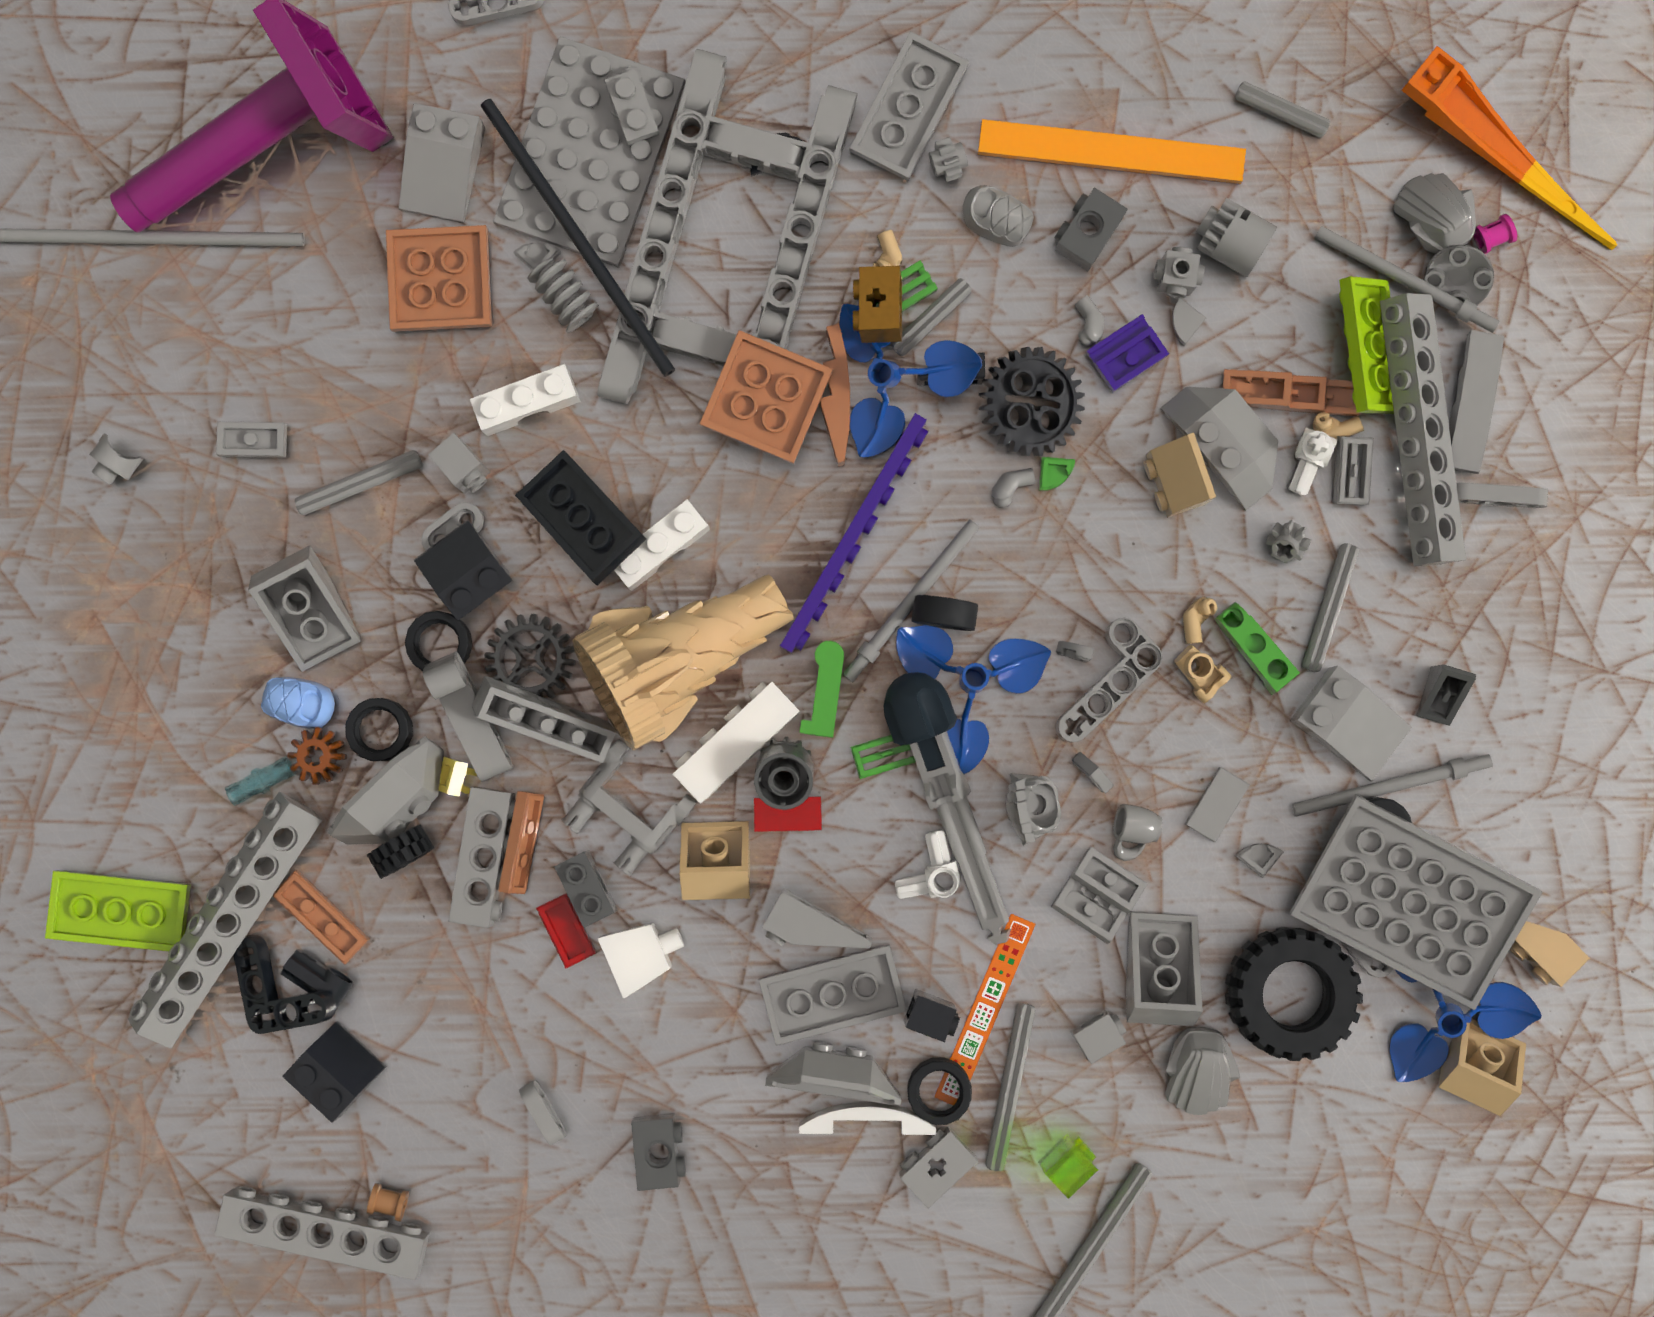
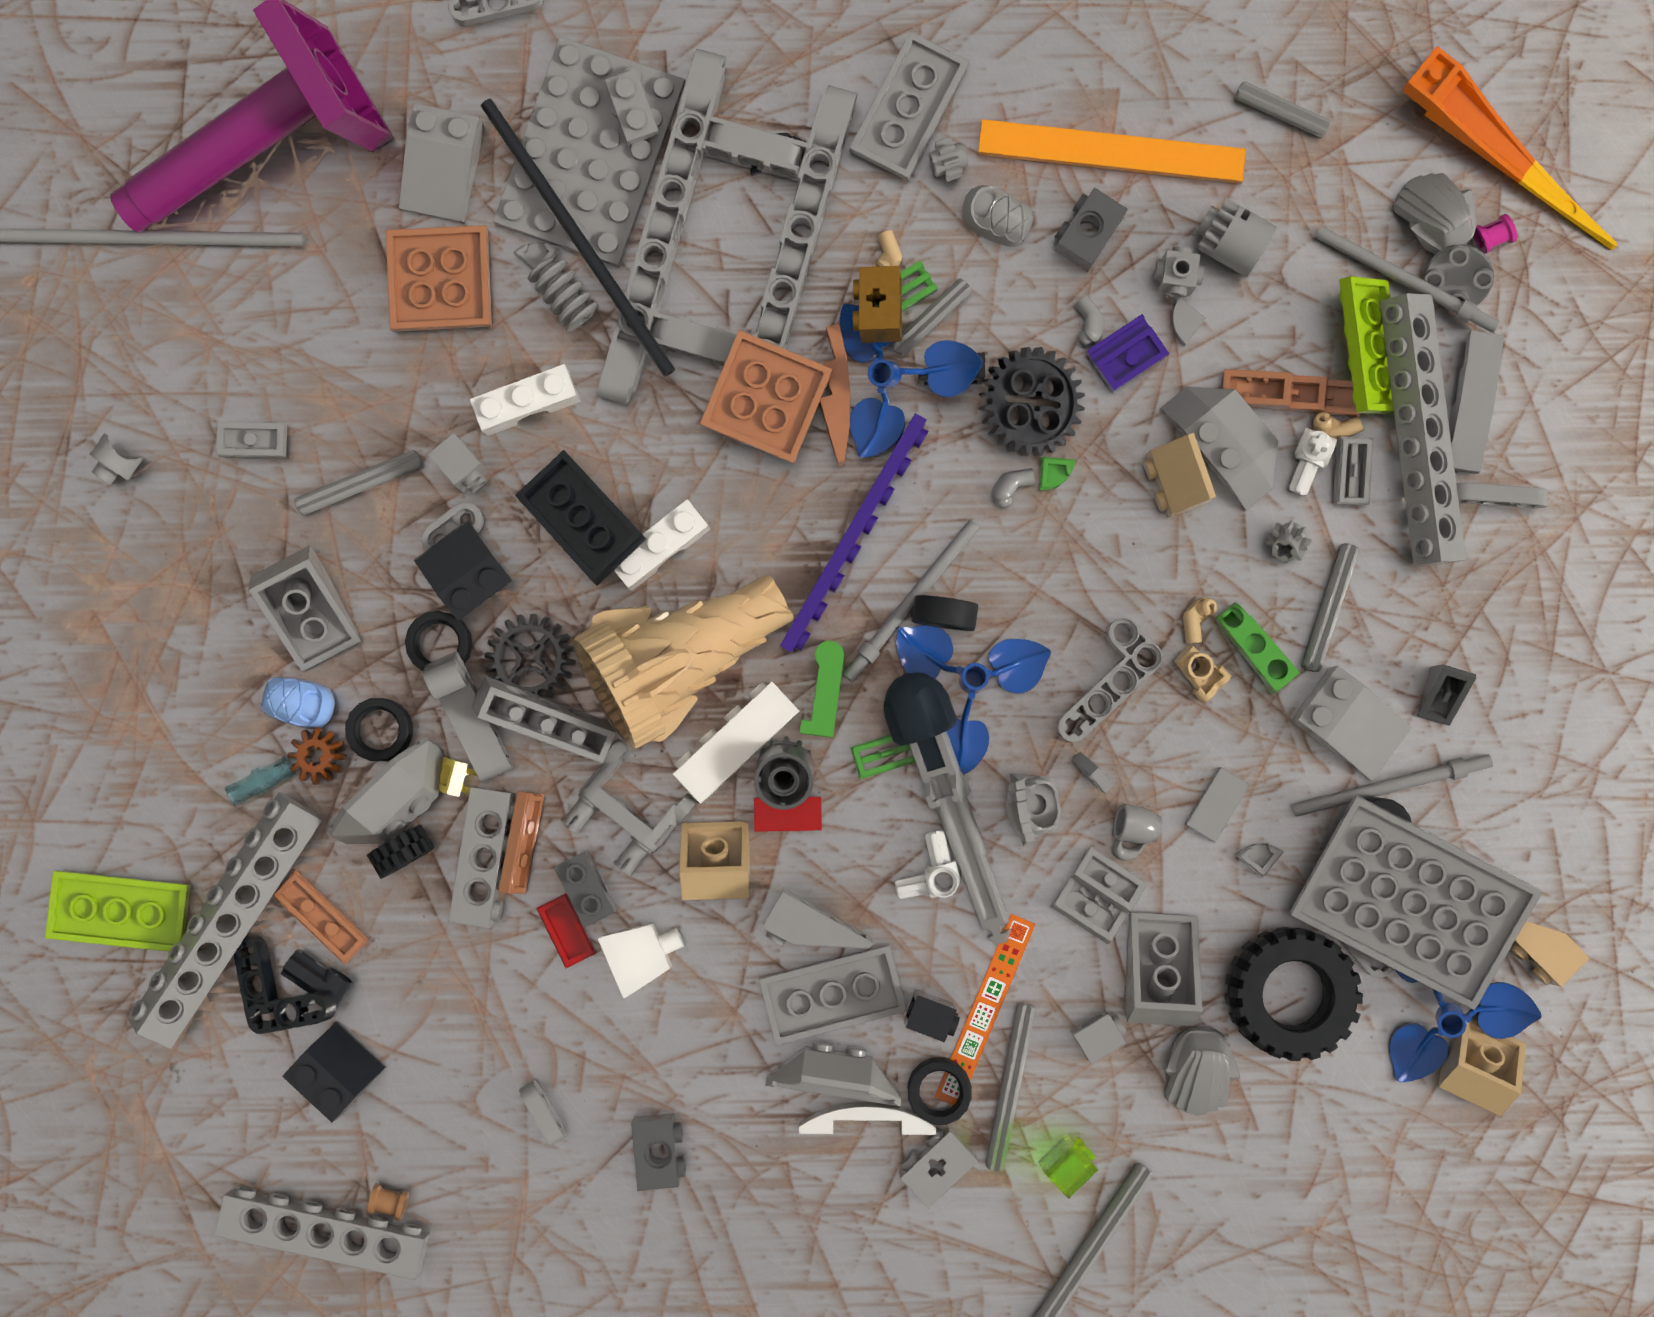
(1075, 651): light grey tile -> none

